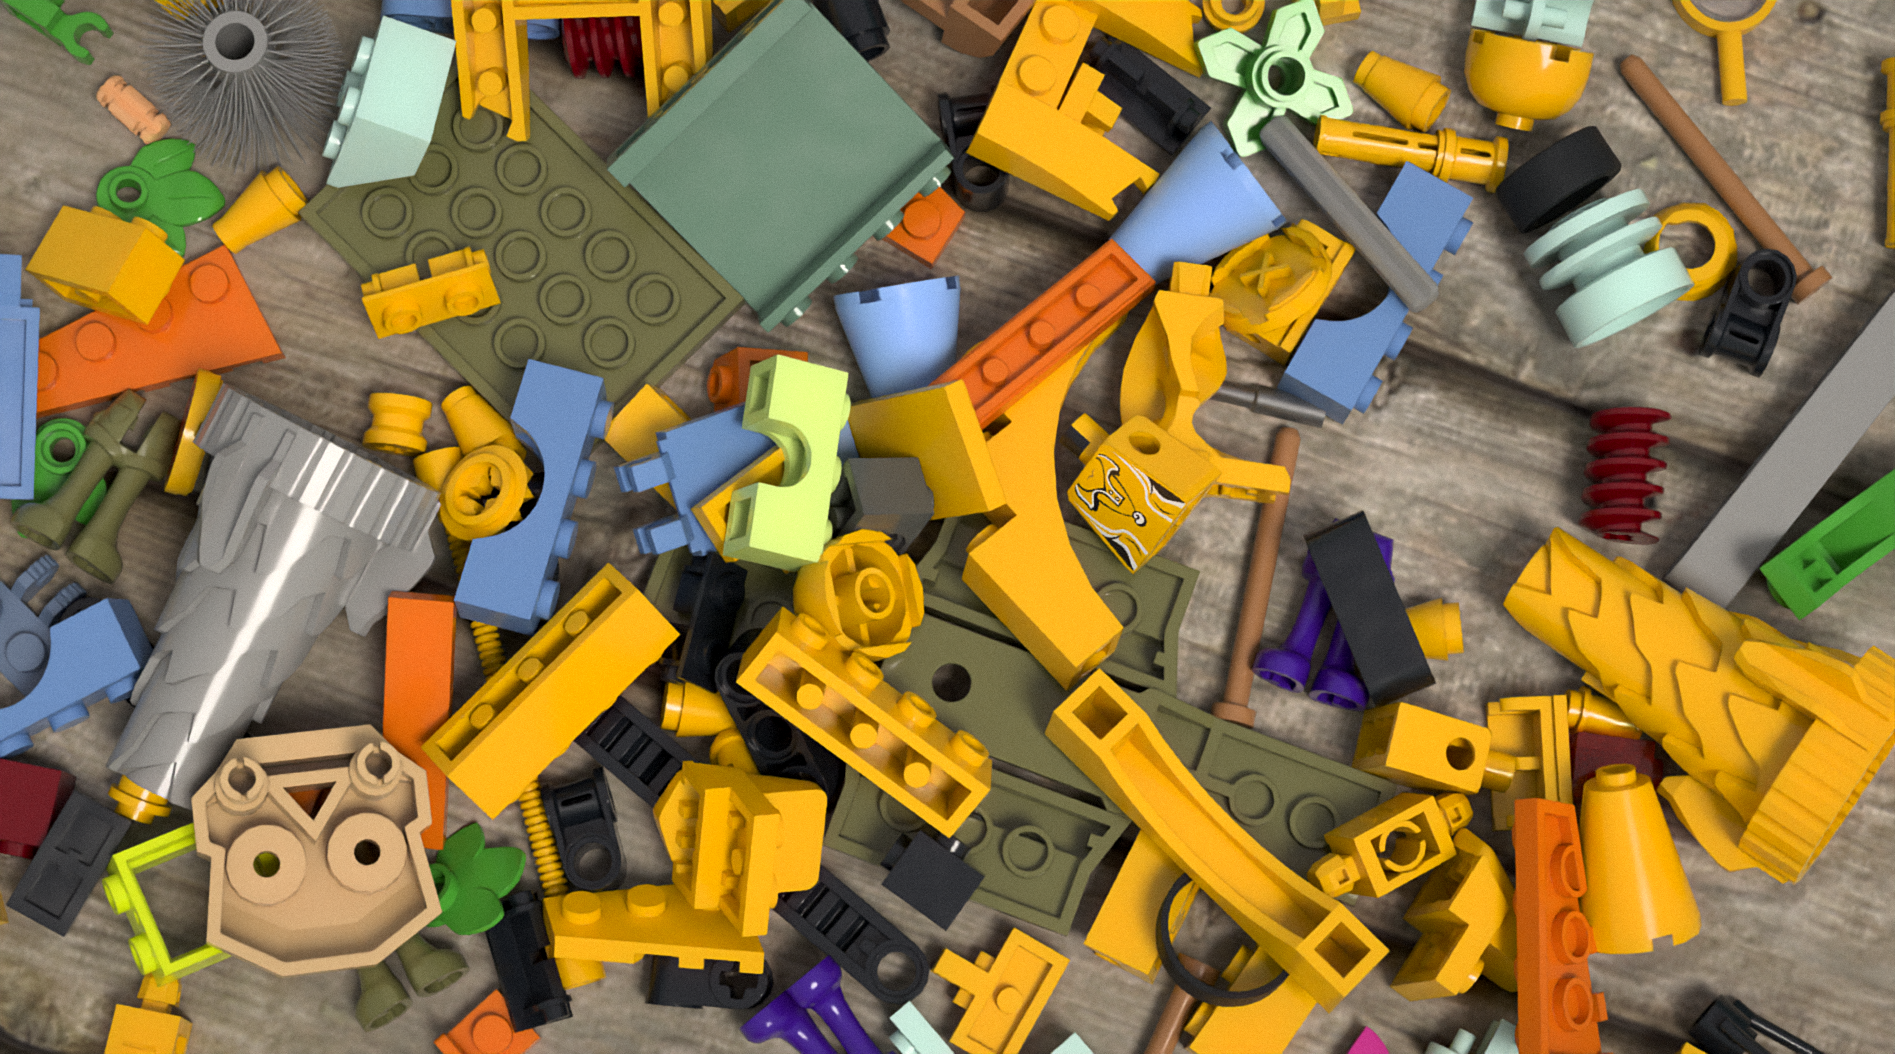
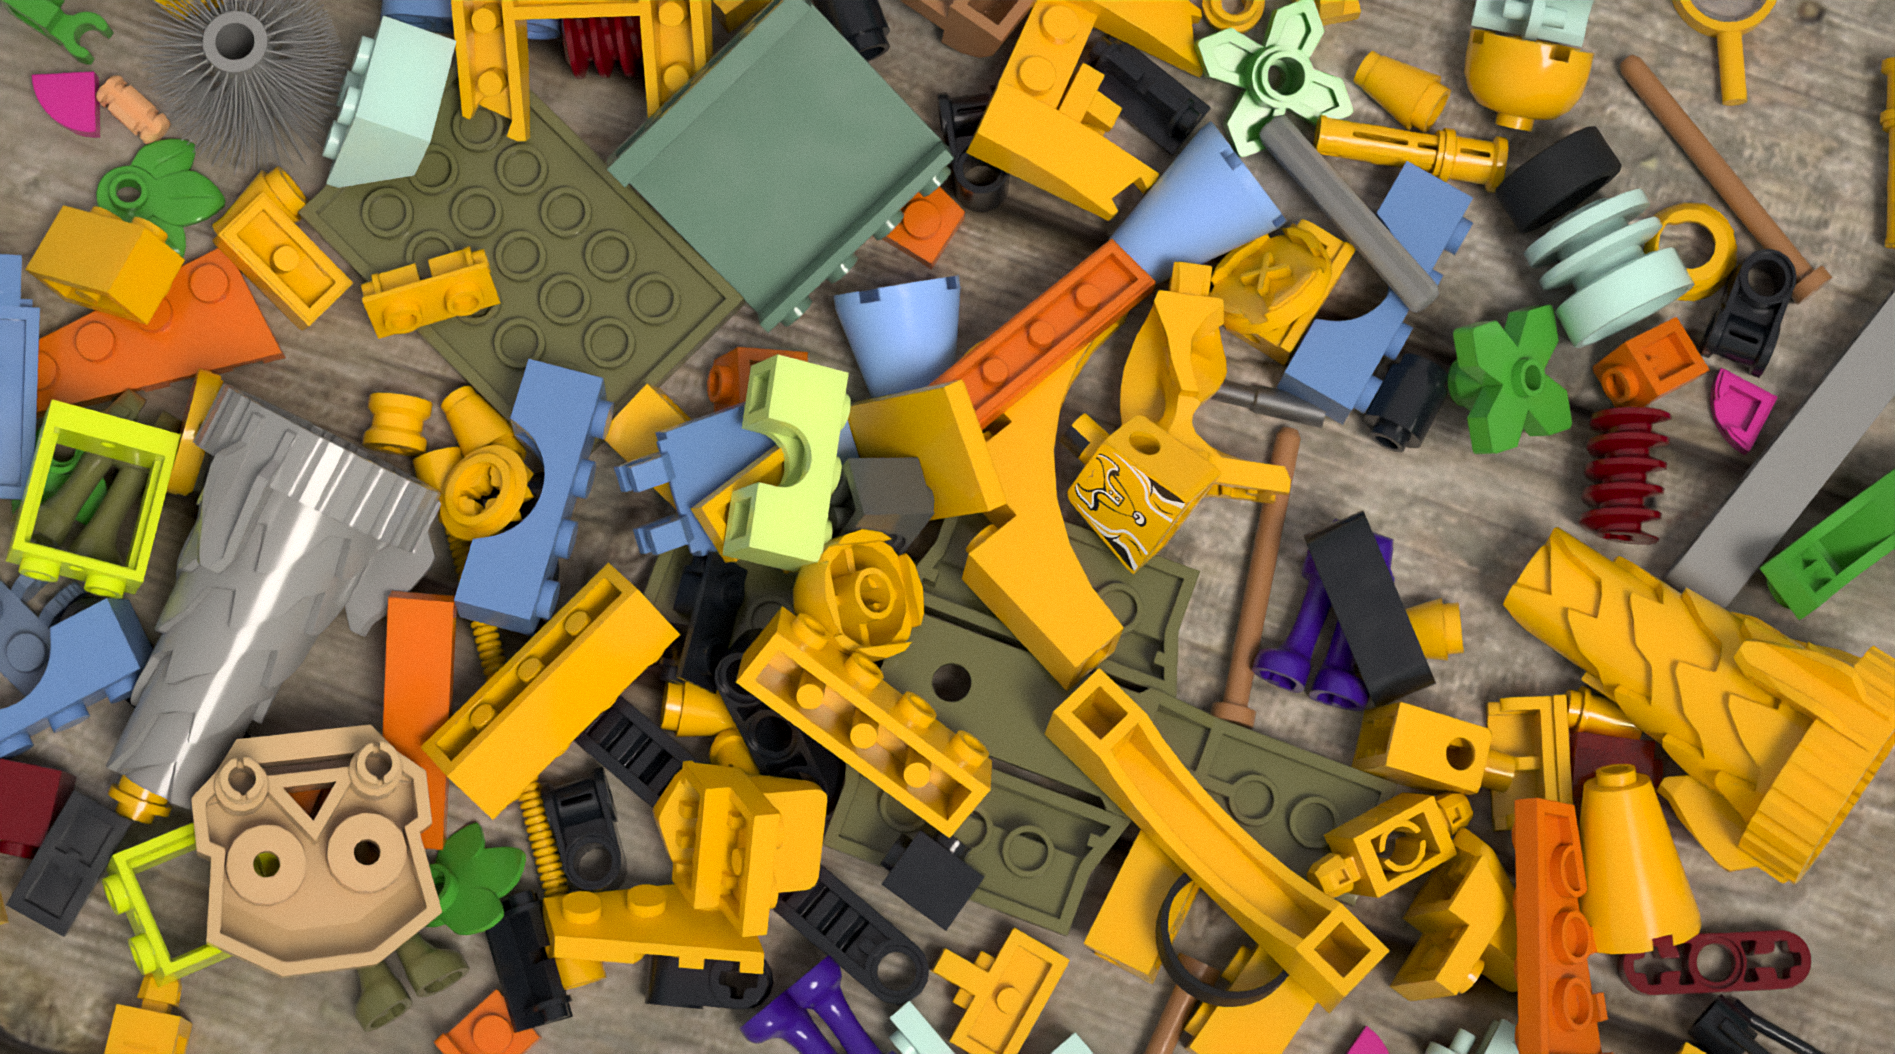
(70, 100): none -> dark pink tile
(110, 438): none -> neon yellow window
(282, 261): none -> yellow slope
(1406, 403): none -> black brick
(1504, 379): none -> bright green plant
(1650, 366): none -> orange bracket
(1739, 409): none -> dark pink tile
(1759, 944): none -> dark red beam

